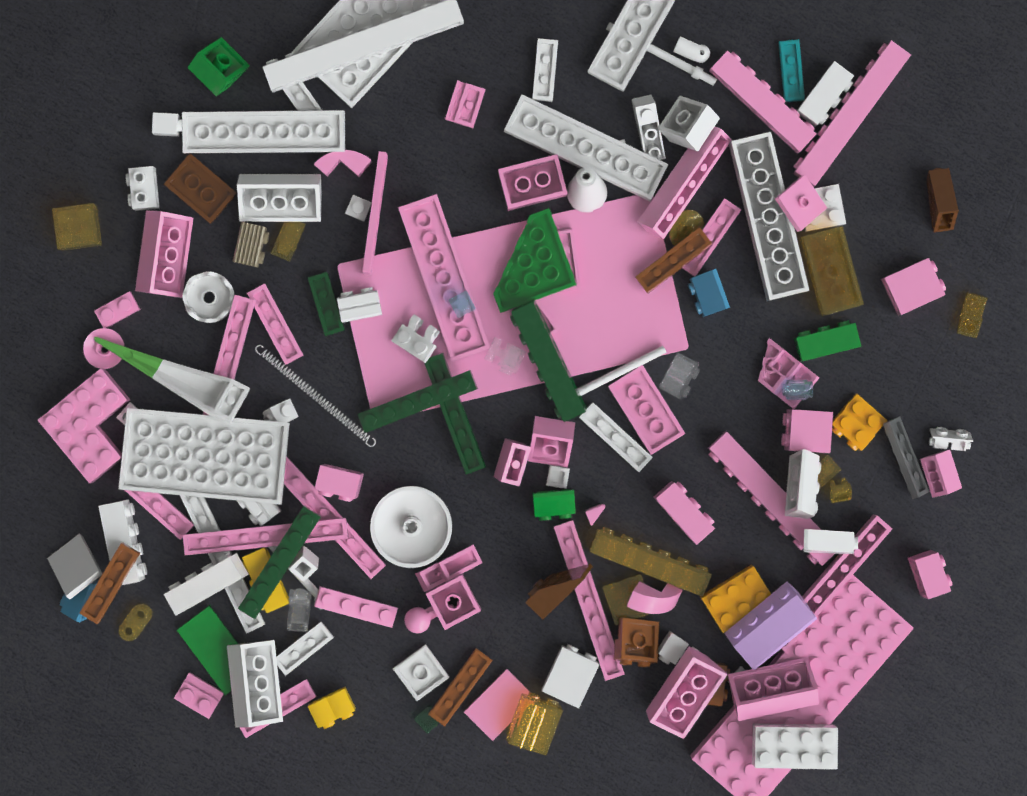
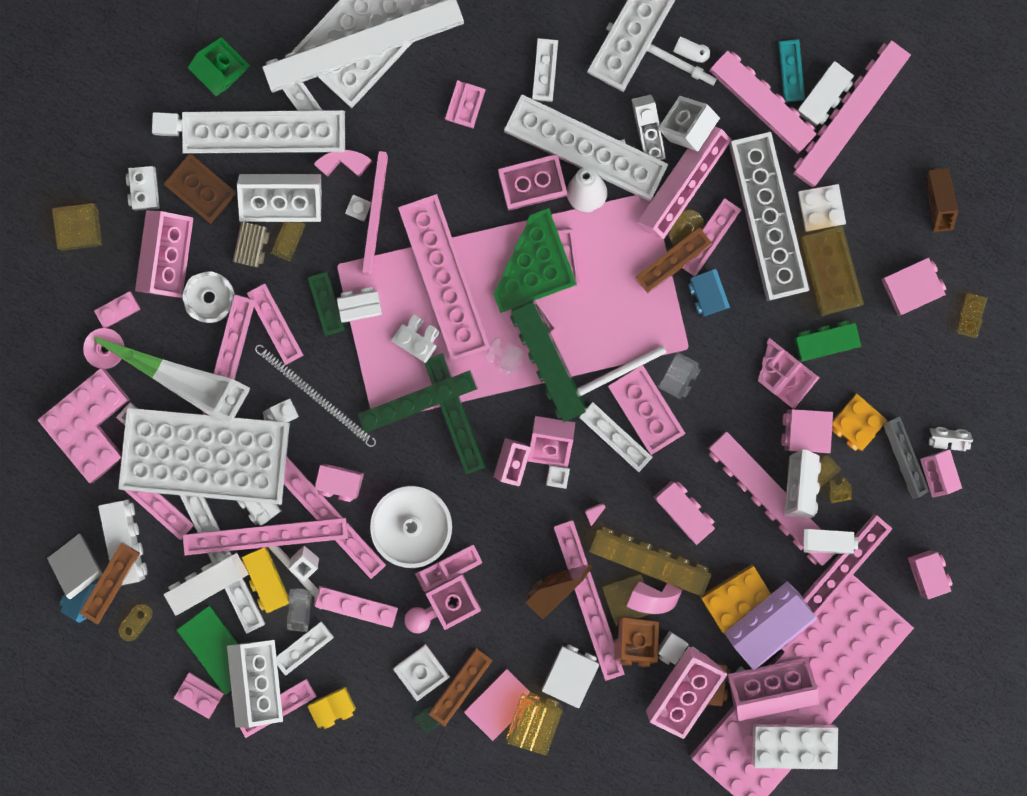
(279, 562): dark green plate -> none
(462, 304): clear light blue brick -> none
(554, 503): green slope -> none
(798, 389): clear light blue brick -> none
(801, 203): bright pink plate -> none

